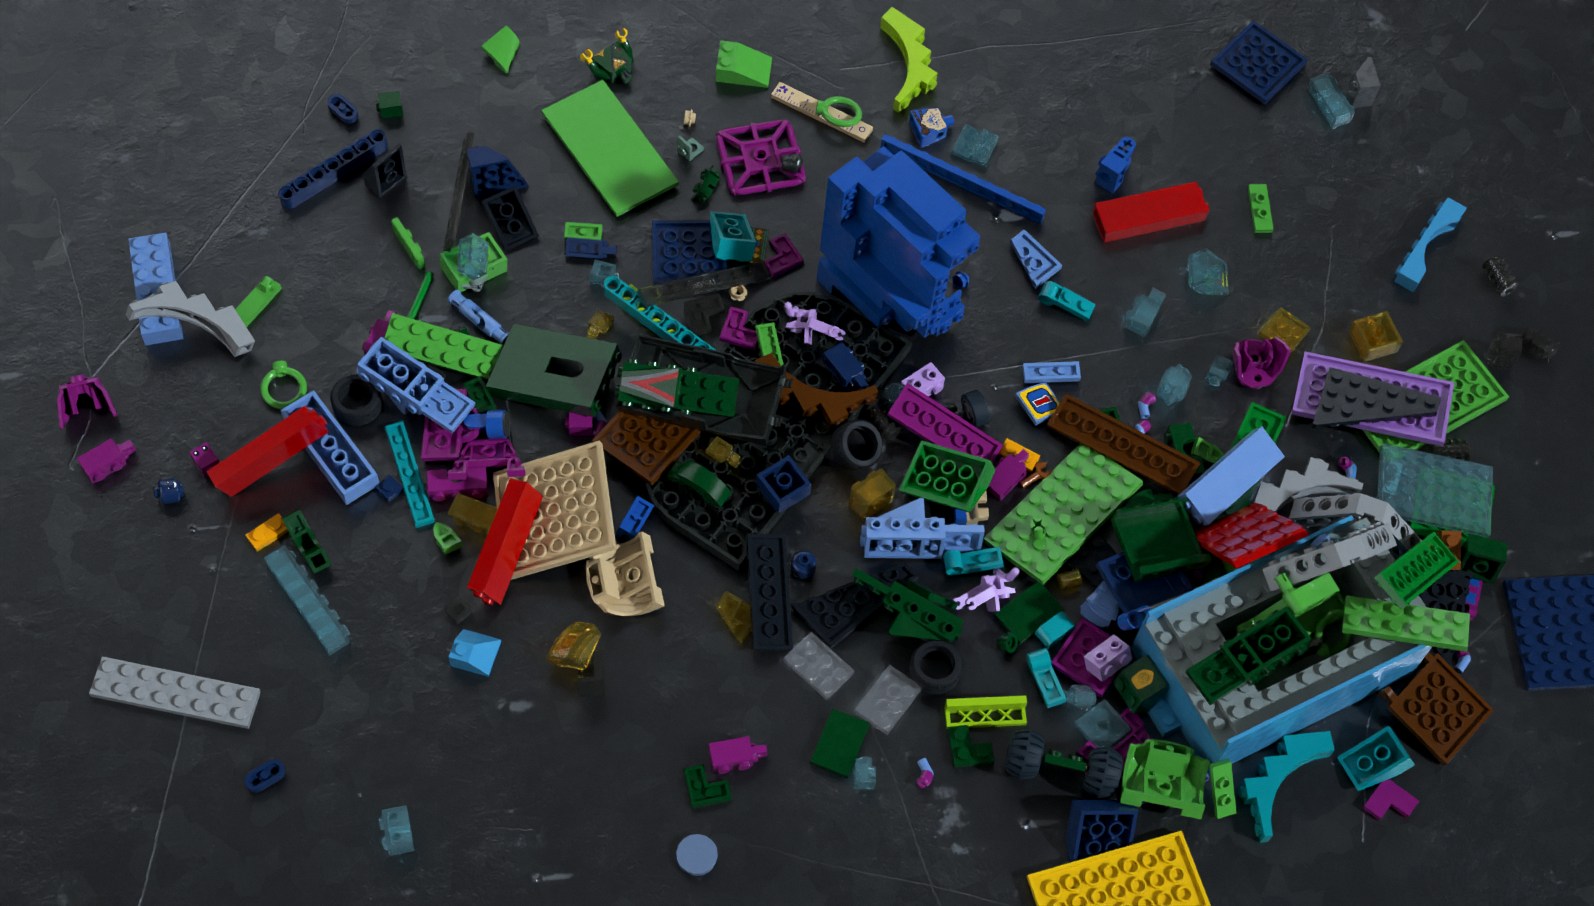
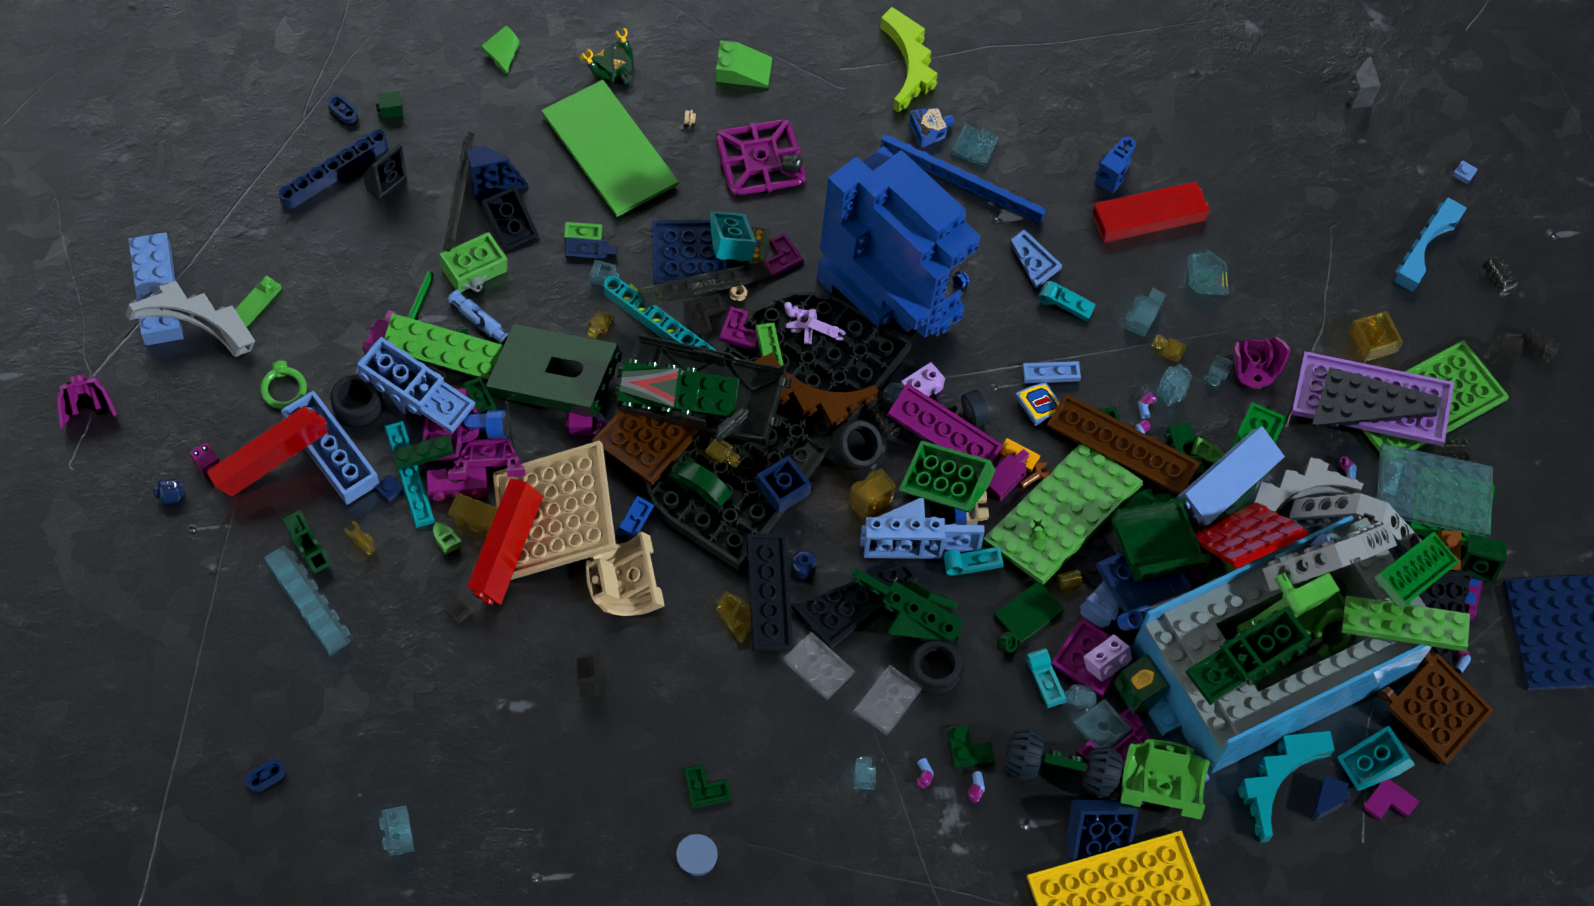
(105, 459): magenta hinge -> none
(175, 692): light grey plate -> none
(267, 532): light orange plate -> none
(364, 541): none -> clear yellow plate
(405, 238): bright green plate -> none
(423, 452): none -> dark green plate
(472, 256): clear light blue brick -> none
(474, 652): dark azure slope -> none
(574, 646): clear yellow slope -> none
(685, 148): sand green bracket -> none
(701, 189): dark green hinge -> none
(729, 424): none -> pearl dark grey piece
(734, 754): magenta hinge -> none
(807, 105): tan tile -> none
(822, 109): bright green piece -> none
(840, 743): dark green tile -> none
(845, 367): dark blue hinge -> none
(977, 787): none -> arm
(988, 705): lime fence -> none
(989, 591): lavender piece -> none
(1055, 629): teal beam -> none
(1171, 349): none -> clear yellow plate
(1222, 788): bright green plate -> none
(1259, 62): dark blue plate -> none
(1260, 208): bright green plate -> none
(1286, 328): clear yellow plate -> none
(1330, 796): none -> dark blue slope
(1331, 100): clear light blue brick -> none
(1464, 172): none -> medium blue plate

